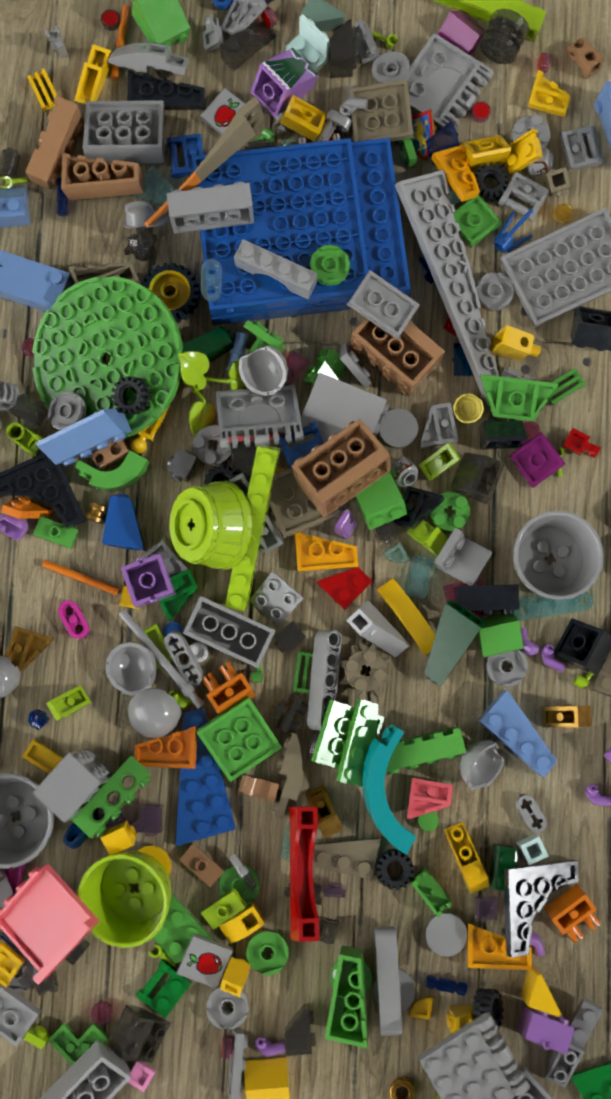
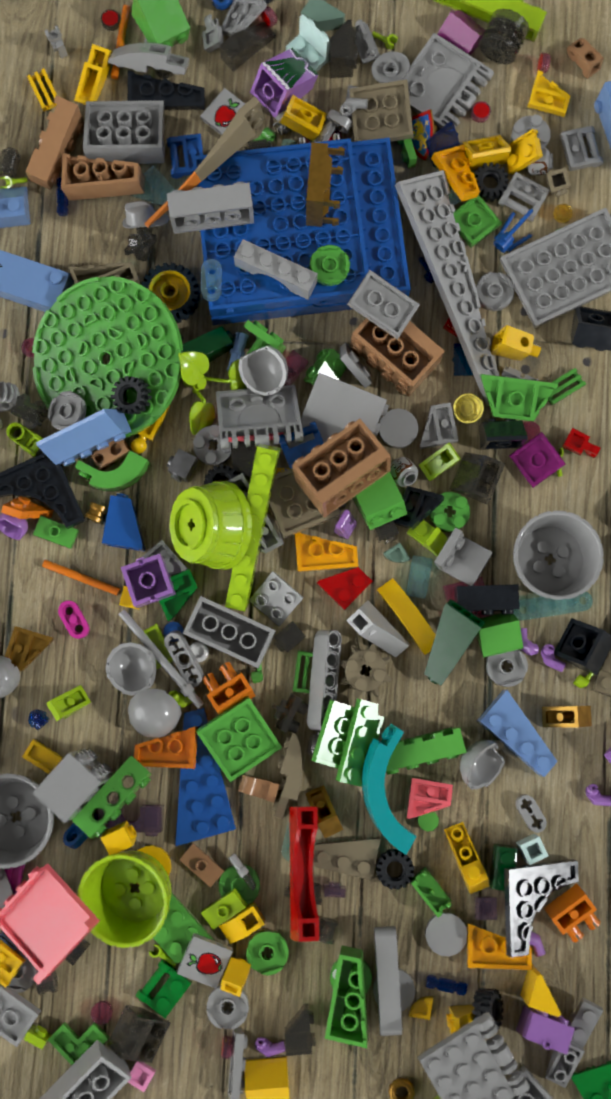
(319, 184): none -> pearl gold piece

